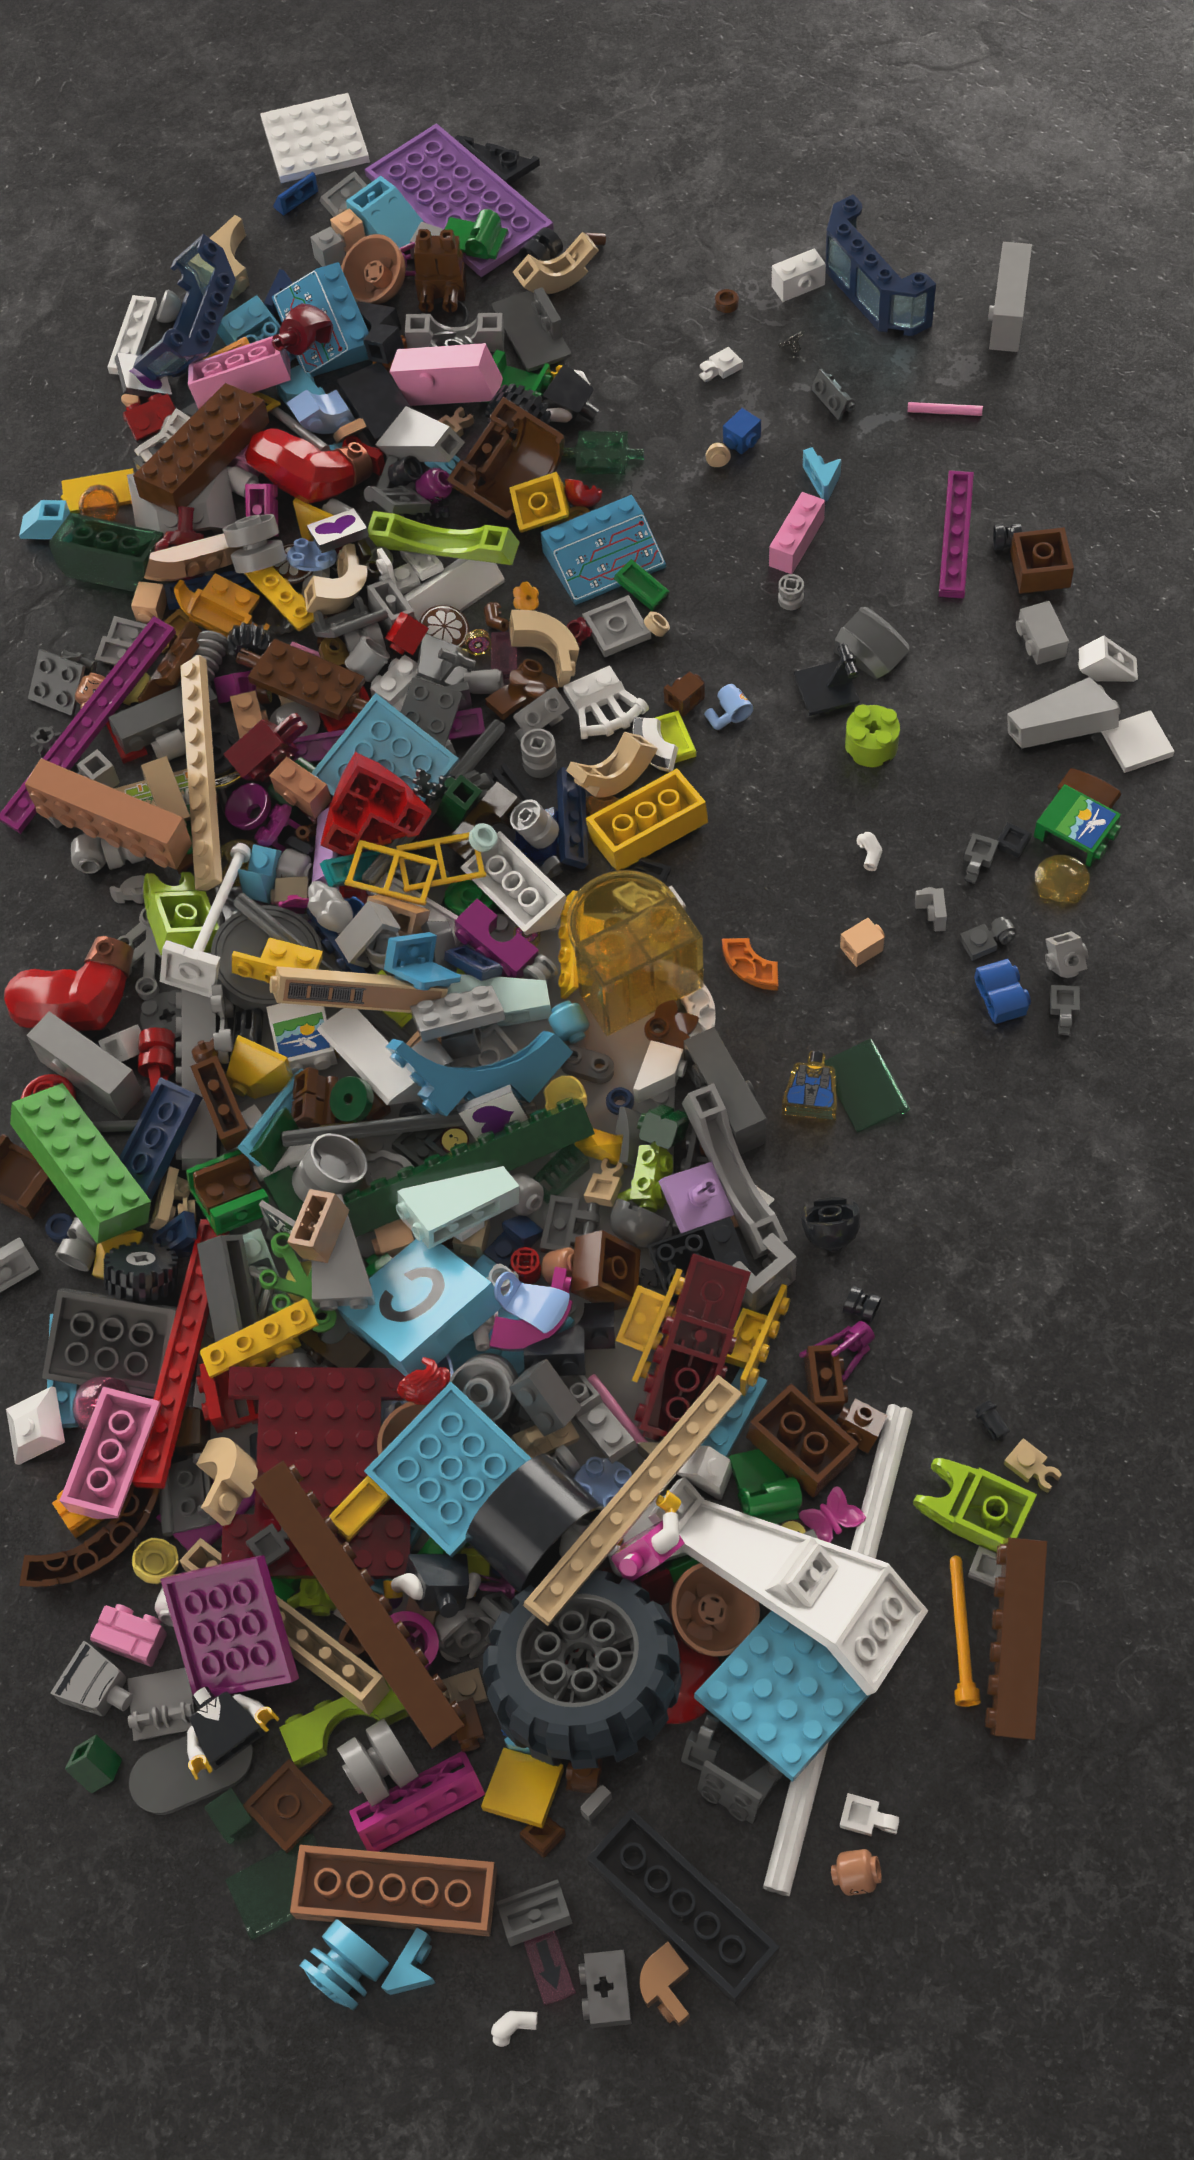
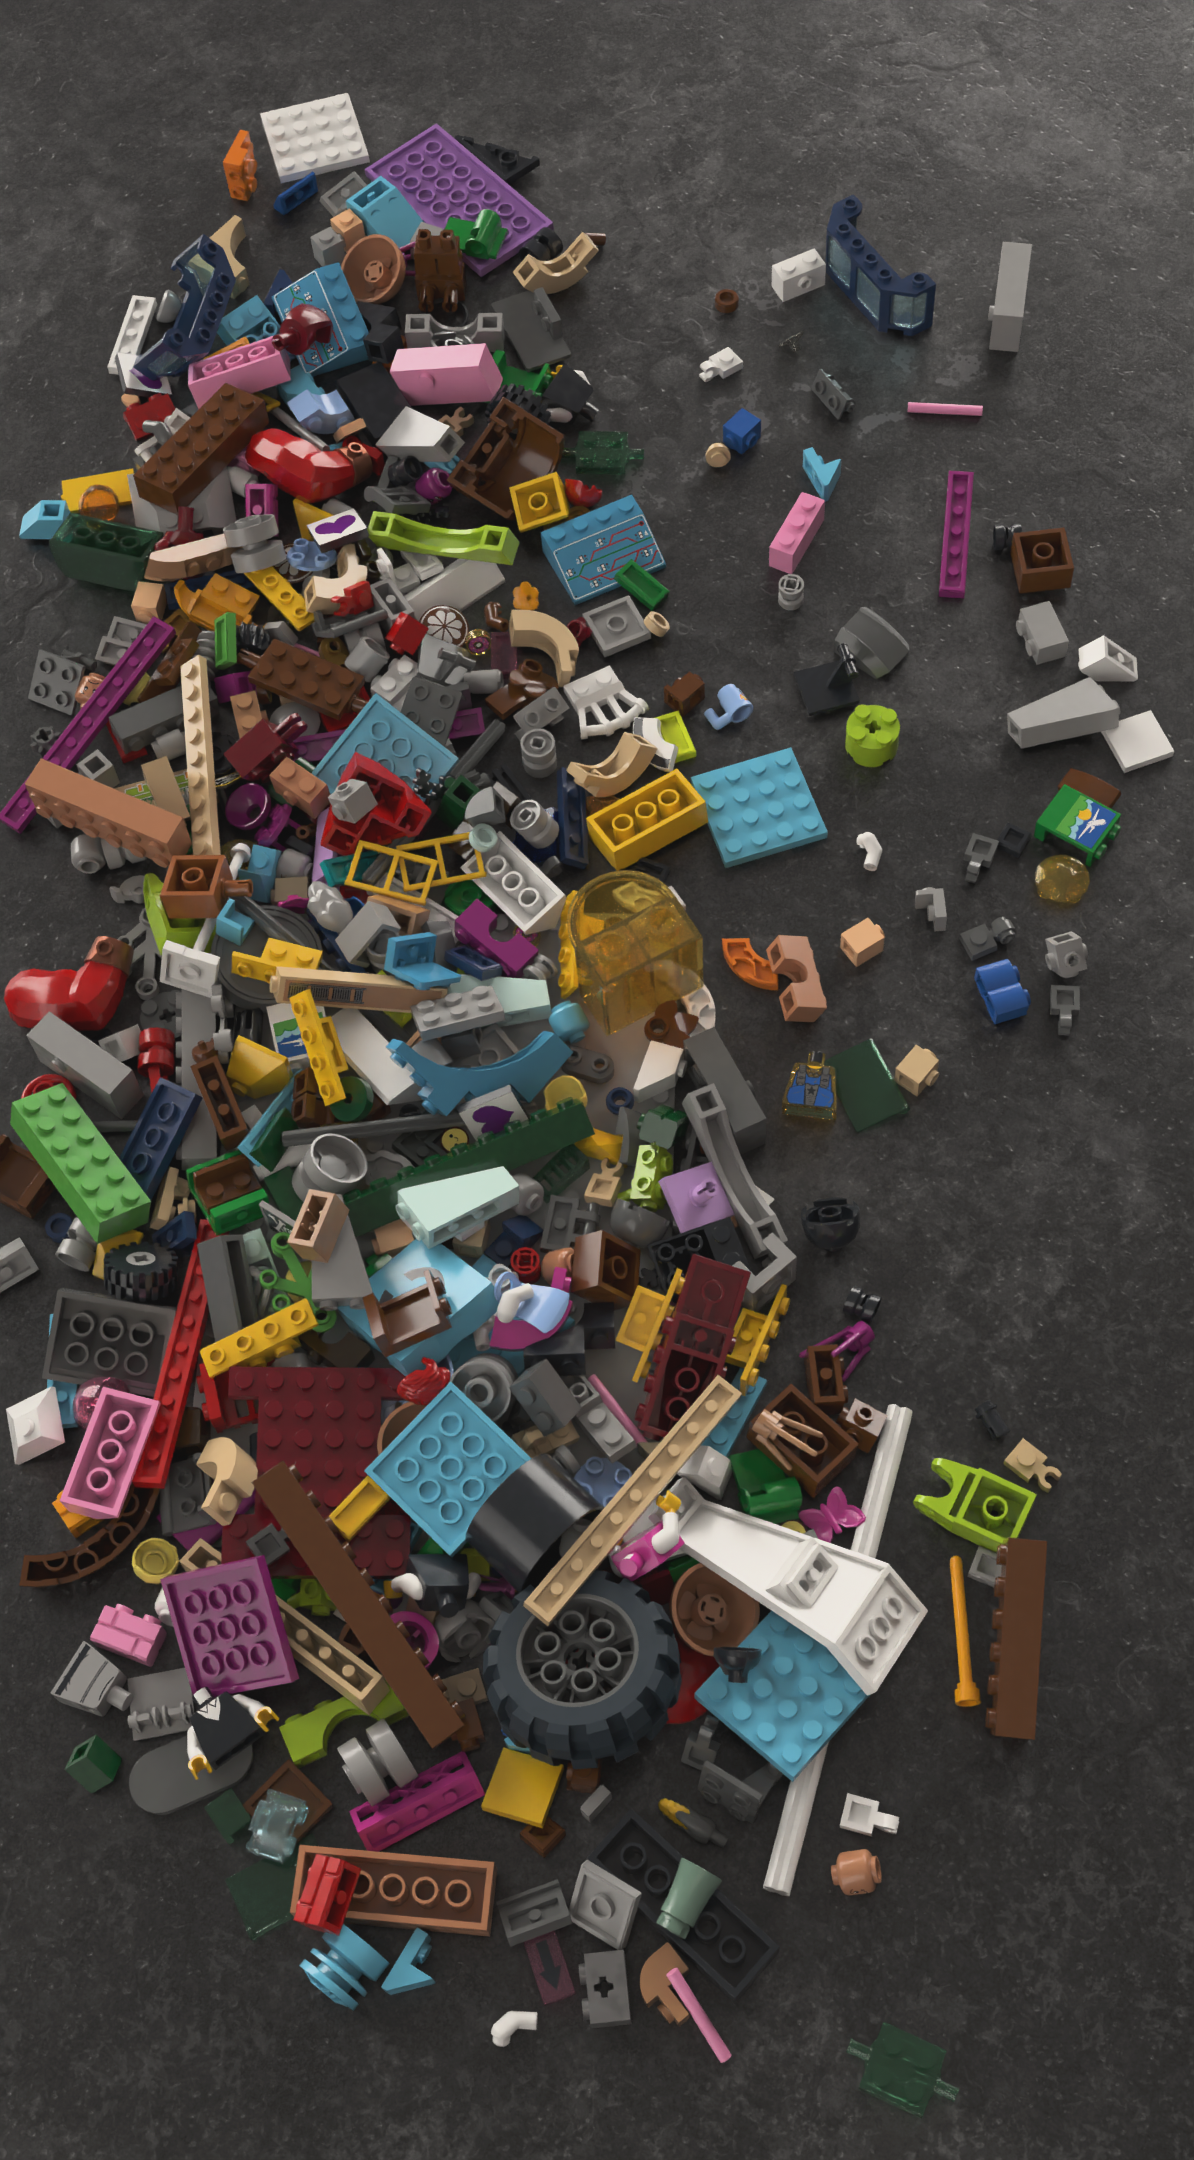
(159, 429): none -> dark grey arm
(200, 886): none -> dark orange brick
(225, 641): none -> bright green tile
(233, 924): none -> medium azure panel
(241, 167): none -> orange plate
(274, 1825): none -> clear light blue cylinder
(281, 632): none -> light grey tile
(322, 1047): none -> yellow bracket
(327, 1894): none -> red brick
(352, 800): none -> light grey brick
(356, 599): none -> red plate
(409, 1316): none -> reddish brown panel
(485, 808): none -> dark grey brick
(510, 1302): none -> white arm
(604, 1905): none -> light grey tile
(687, 1898): none -> sand green plant
(693, 1823): none -> dark grey piece
(699, 2015): none -> bright pink bar
(737, 1661): none -> black piece
(759, 807): none -> medium azure plate
(769, 1426): none -> medium nougat plant
(804, 997): none -> nougat arch
(902, 2070): none -> clear green plate
(917, 1070): none -> tan brick

